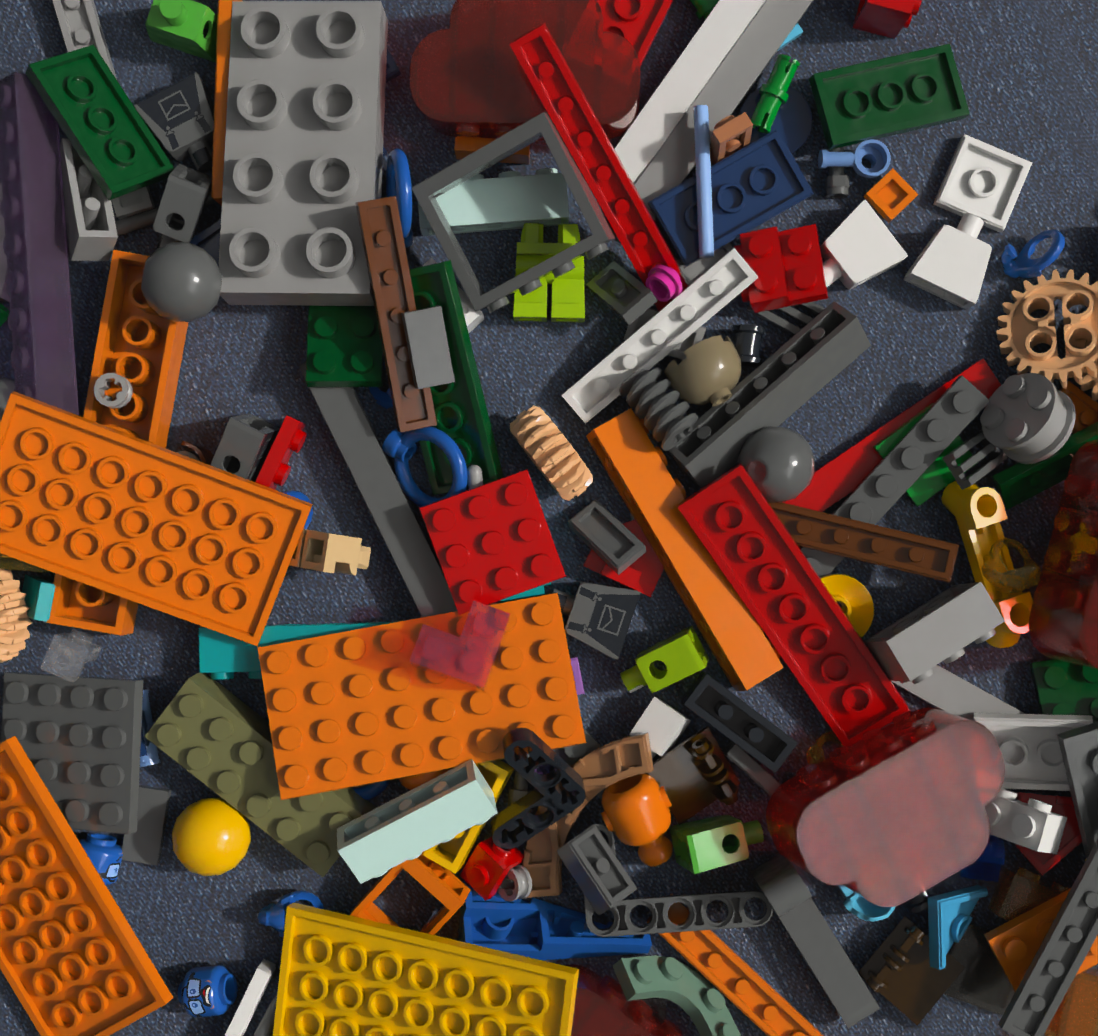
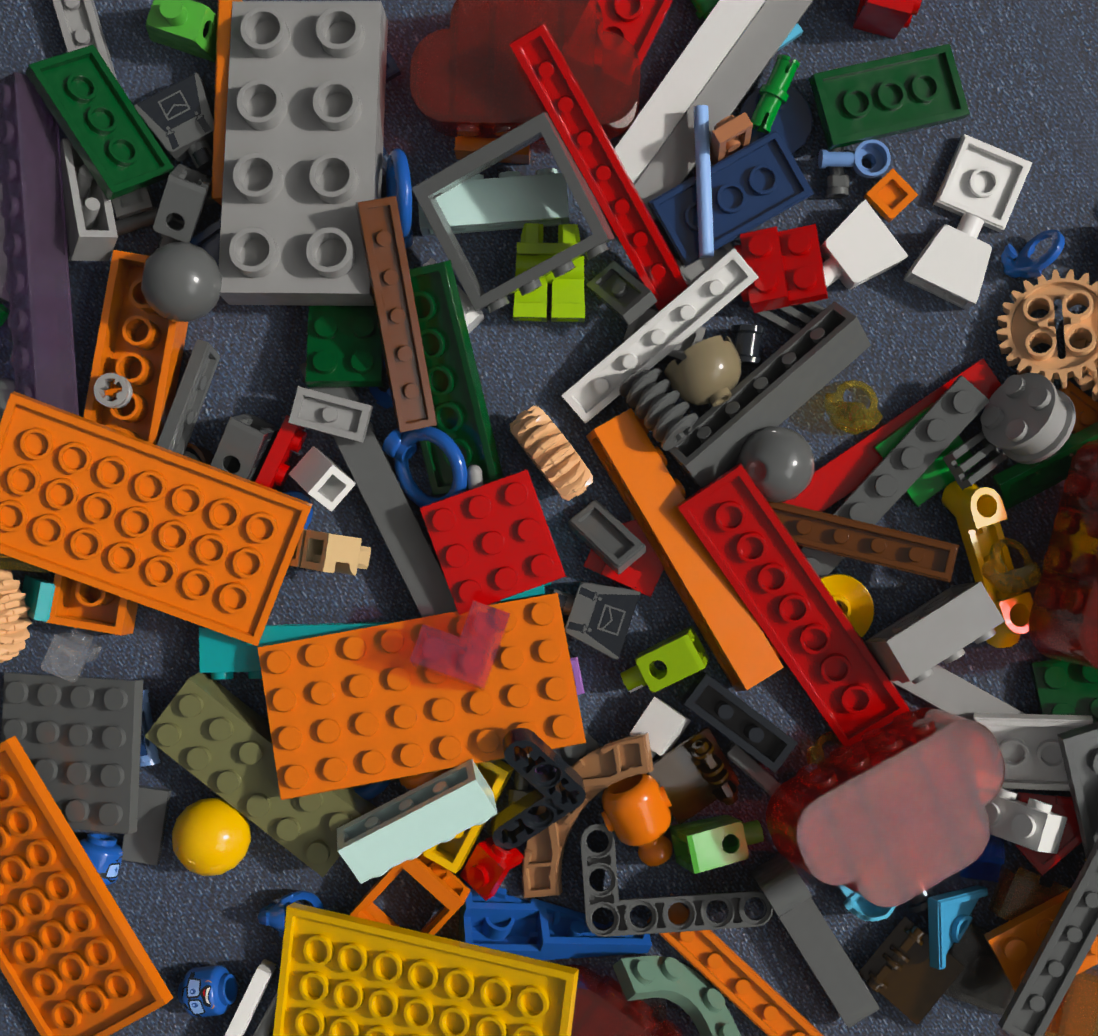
(189, 397): none -> dark grey tile
(322, 478): none -> white brick
(330, 414): none -> light grey plate
(428, 347): tile -> none
(516, 884): light grey bush -> none
(596, 870): dark grey slope -> none
(664, 282): dark pink plate -> none
(852, 416): none -> clear yellow piece

